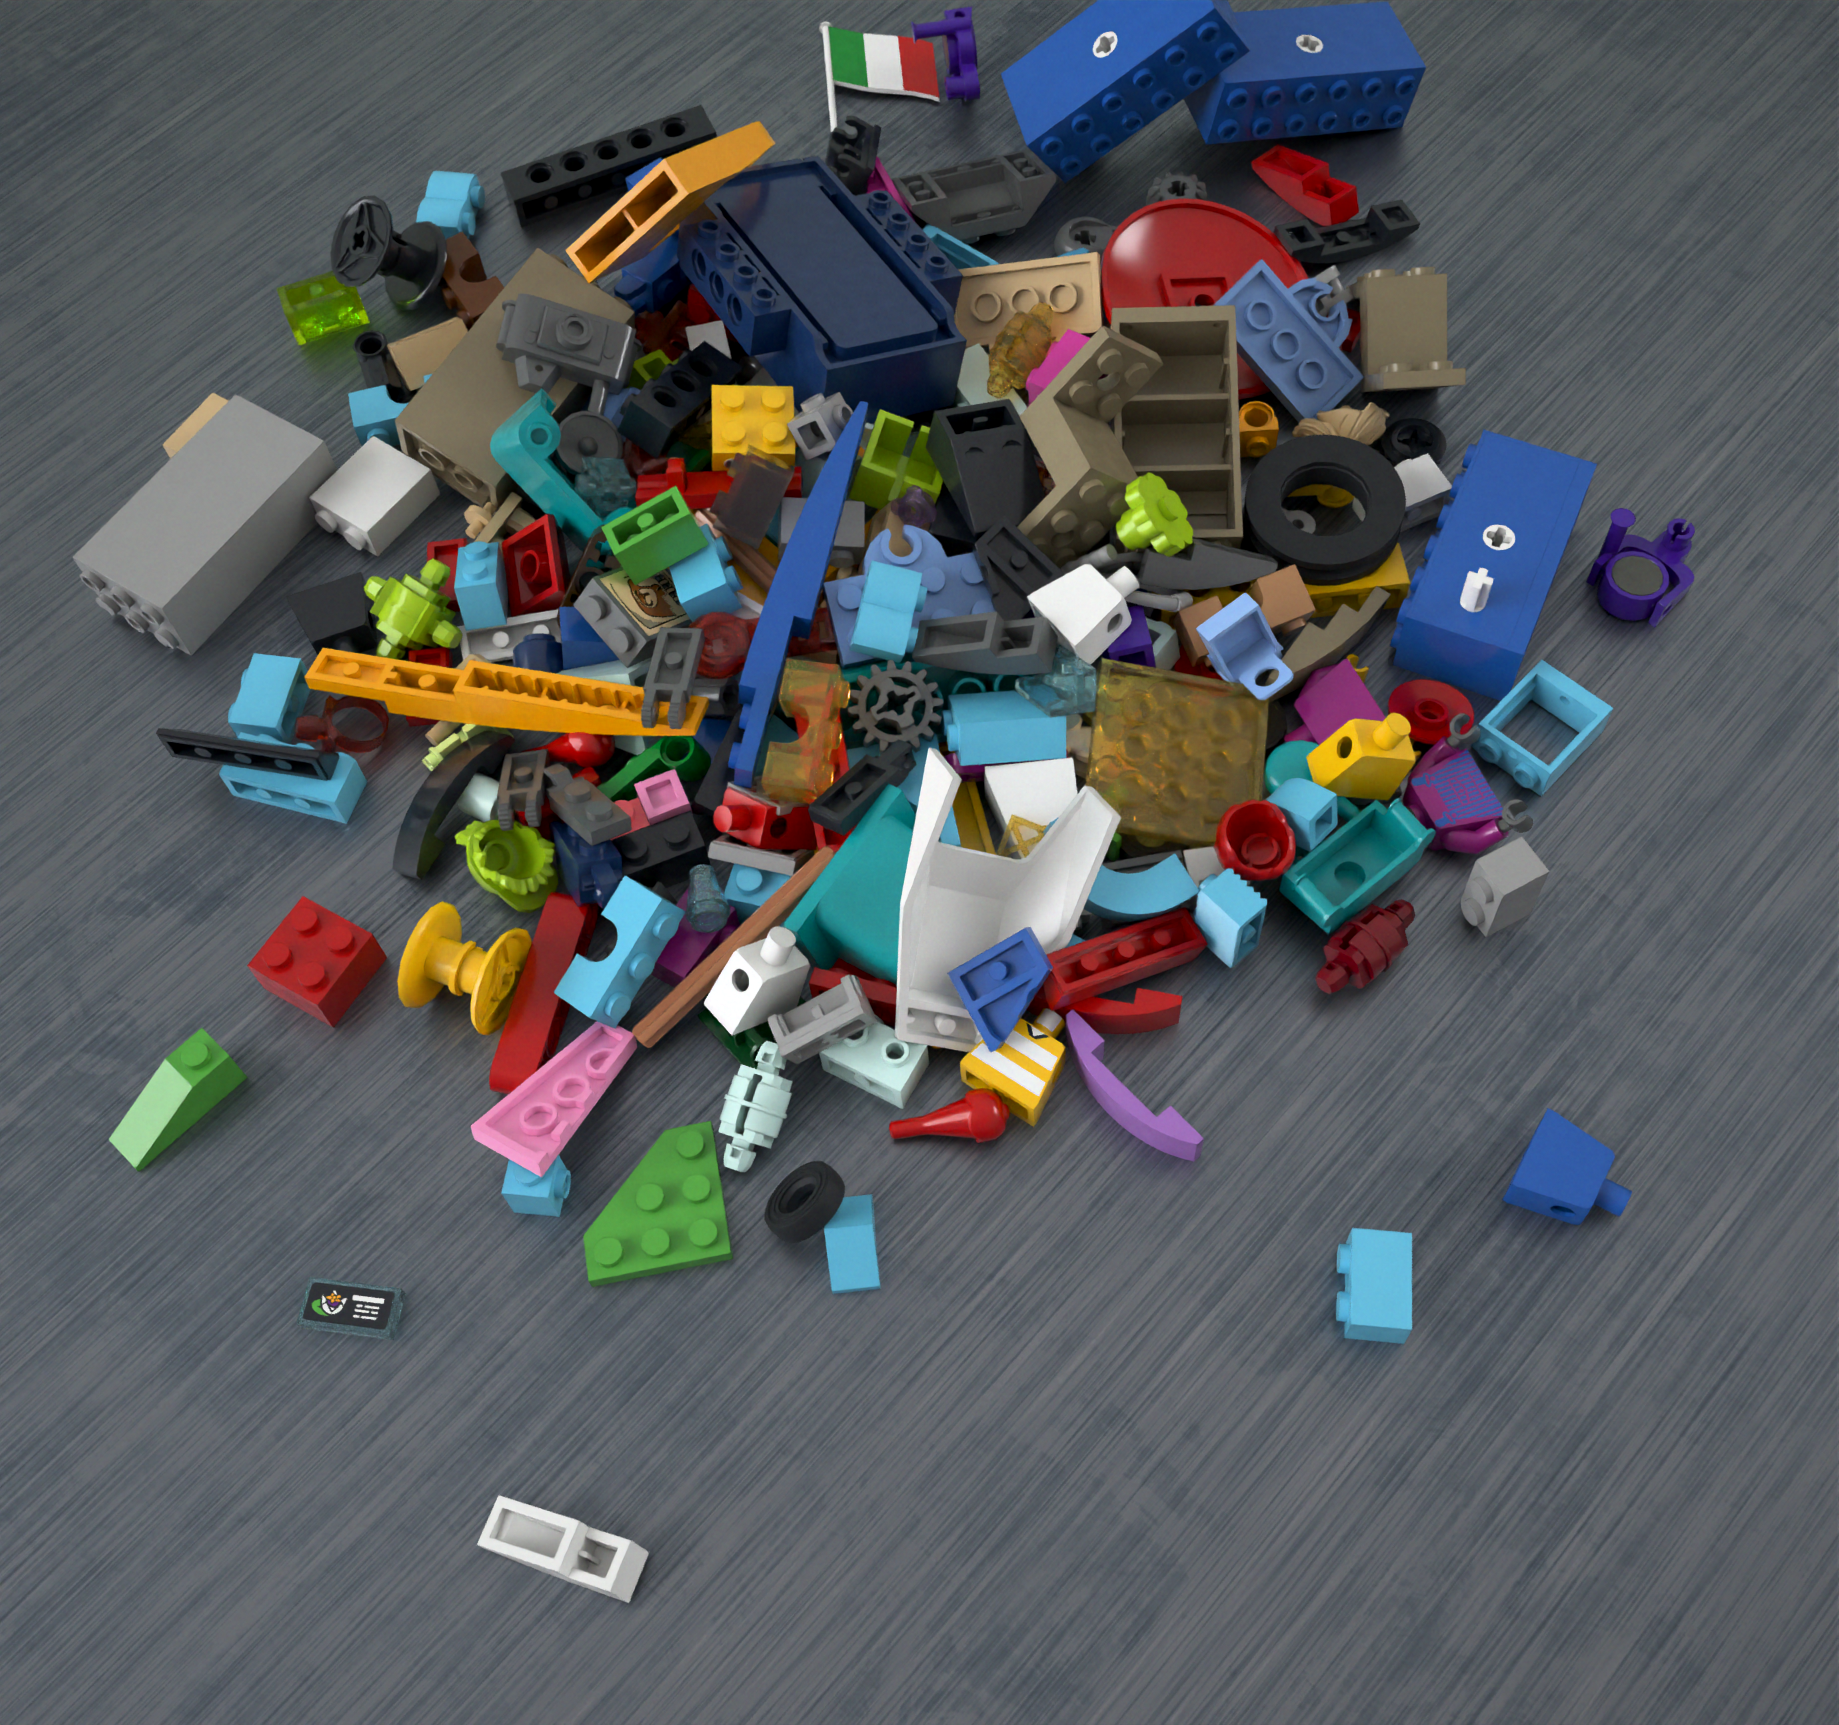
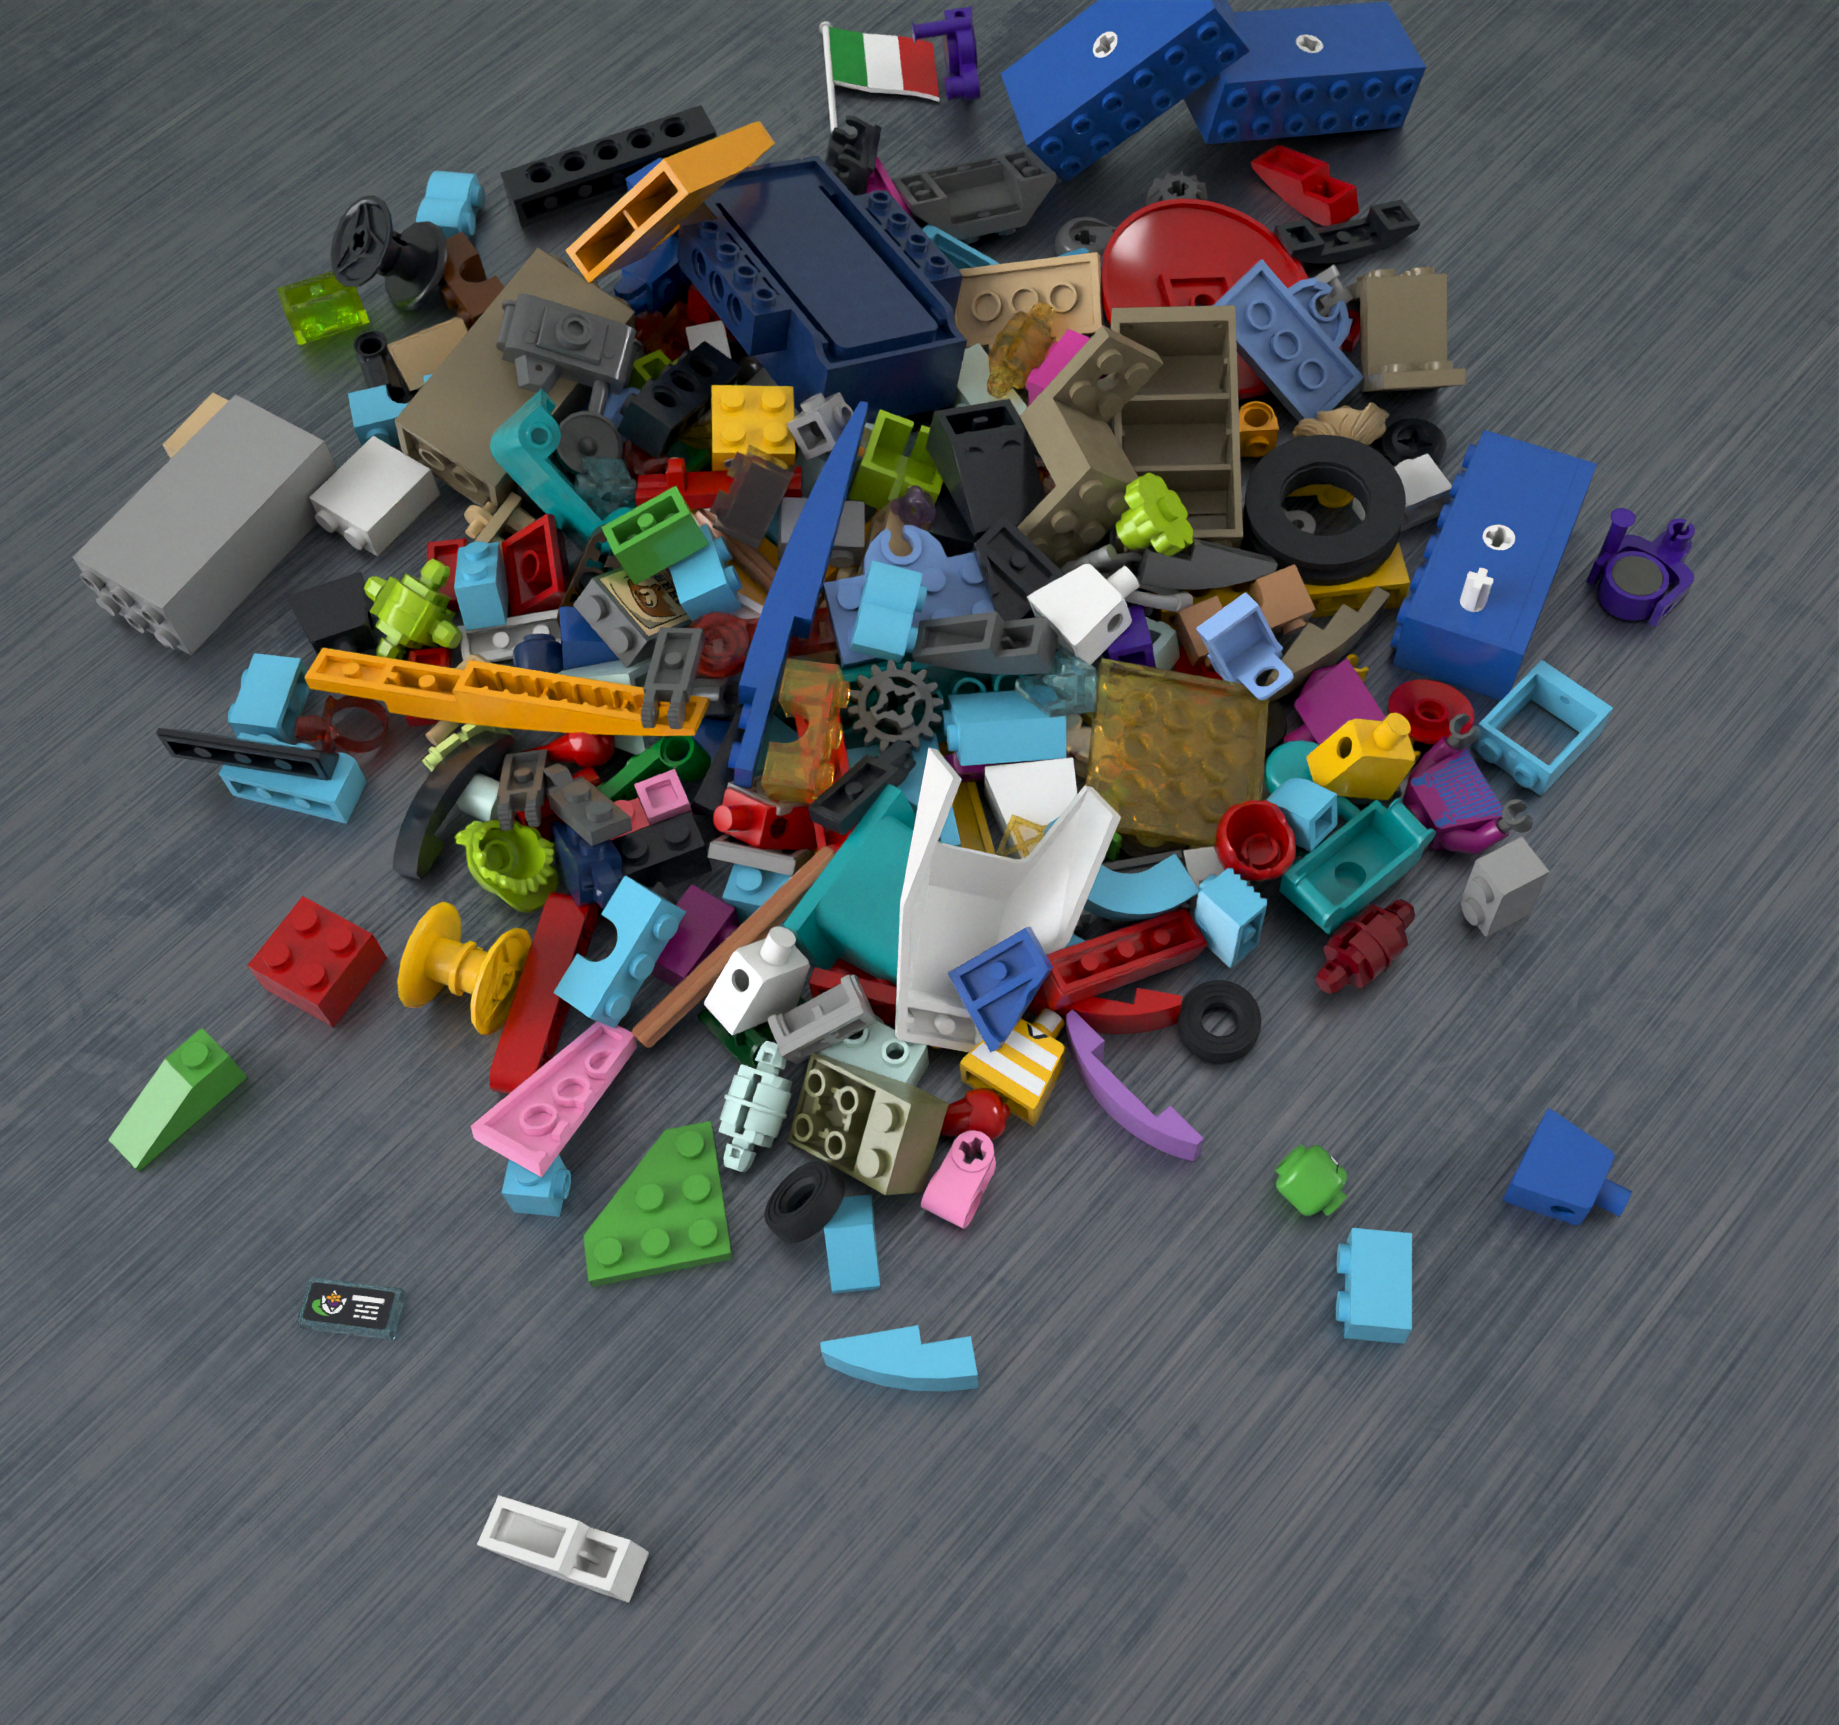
(706, 902): clear light blue cone -> none
(868, 1125): none -> olive slope
(902, 1362): none -> medium azure slope
(959, 1186): none -> bright pink piece
(1219, 1048): none -> black tyre
(1311, 1180): none -> bright green head

